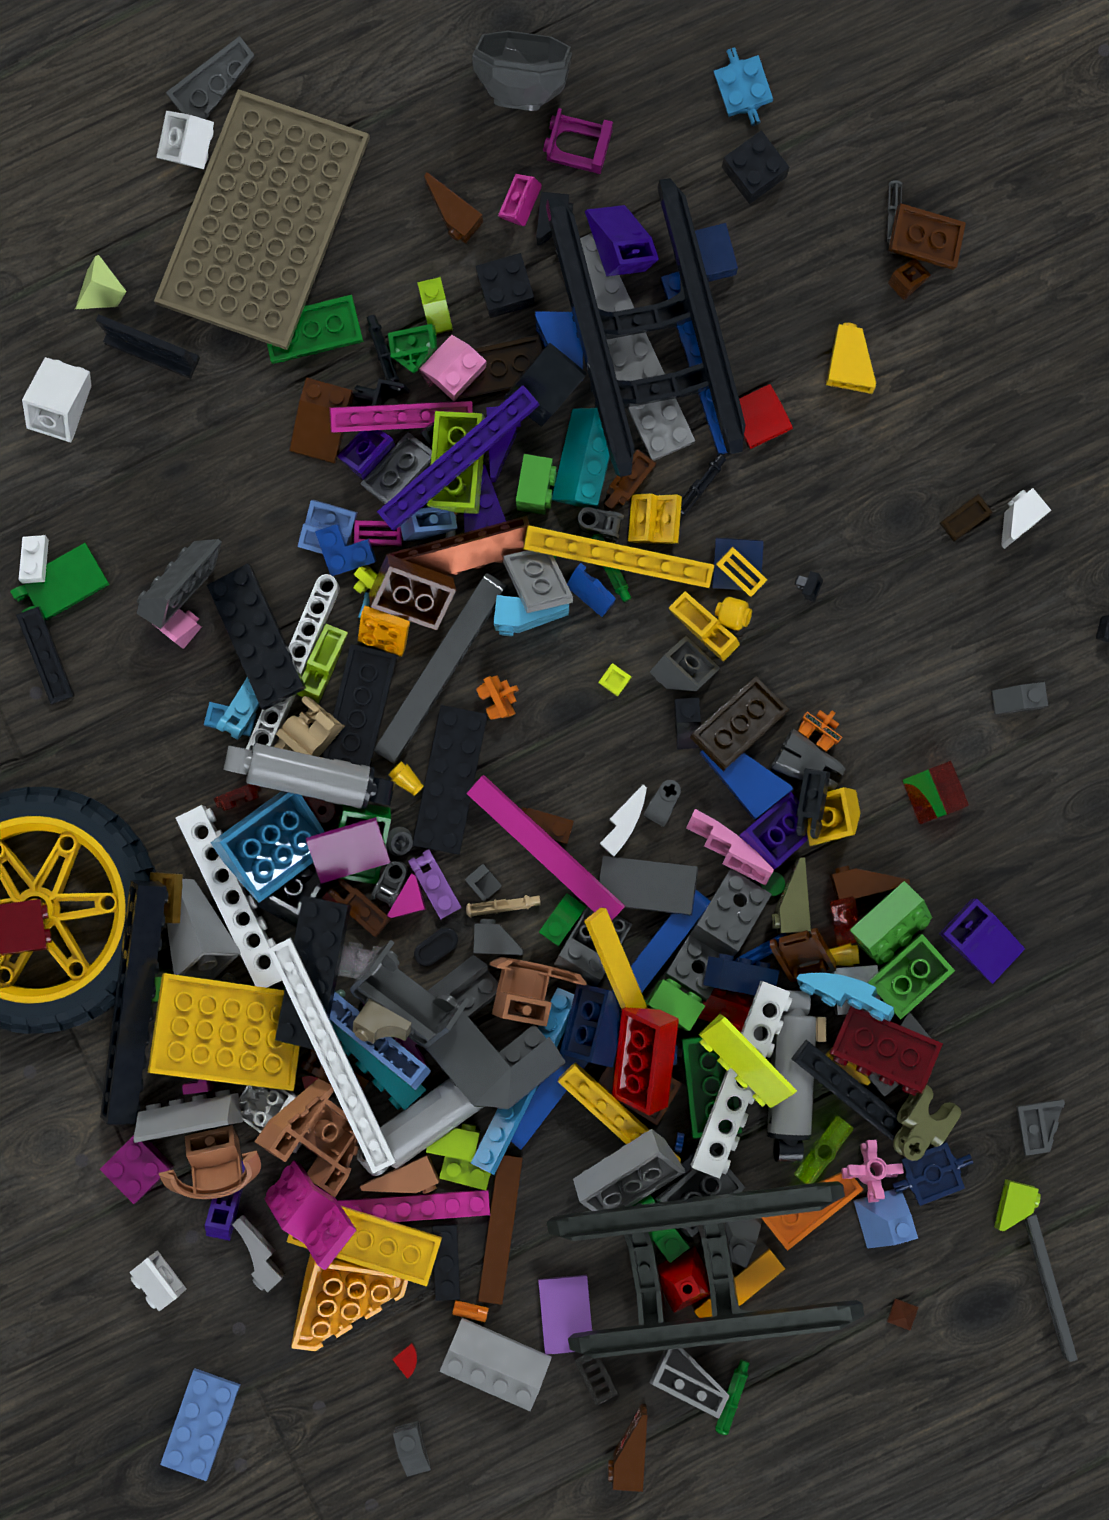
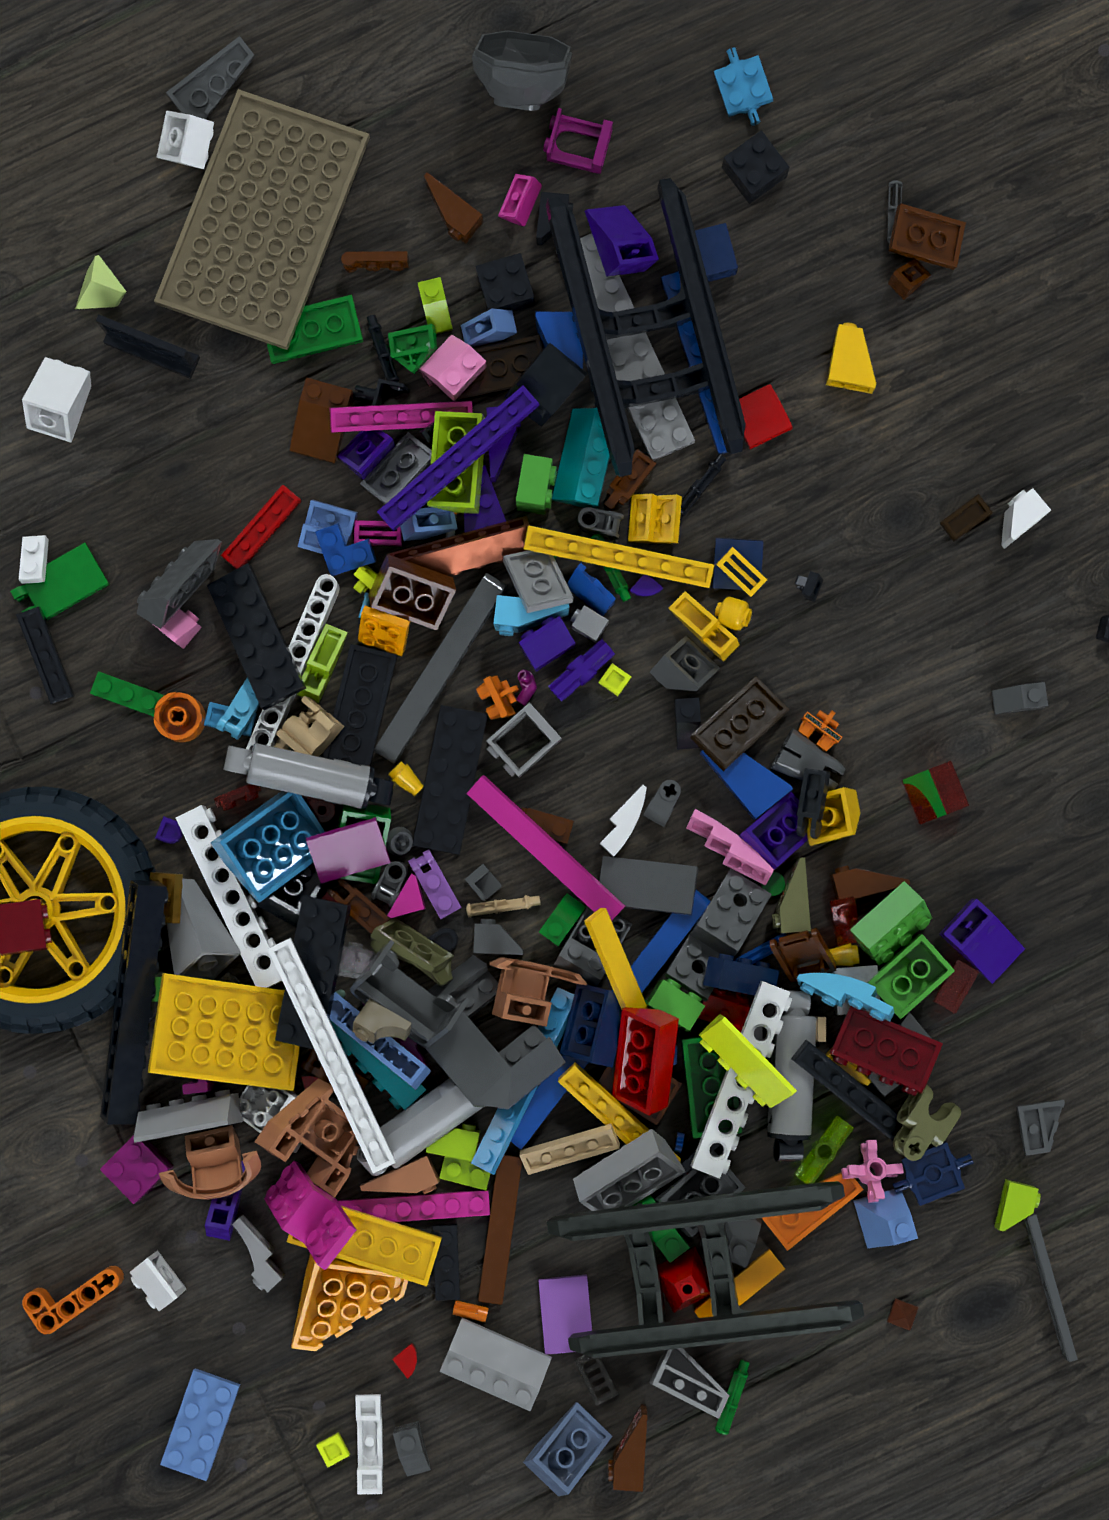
(77, 1297): none -> orange beam
(125, 693): none -> green plate
(166, 716): none -> orange brick
(169, 831): none -> dark purple tile
(261, 527): none -> red tile
(333, 1449): none -> neon yellow tile
(369, 1444): none -> white slope
(375, 260): none -> reddish brown plate
(414, 949): none -> olive slope
(489, 327): none -> medium blue slope
(528, 686): none -> magenta arm
(541, 724): none -> light grey window
(546, 643): none -> dark purple slope
(567, 1450): none -> sand blue slope
(569, 1149): none -> tan plate
(581, 670): none -> dark purple piece
(589, 623): none -> light grey brick
(646, 587): none -> dark purple tile
(956, 986): none -> clear red plate

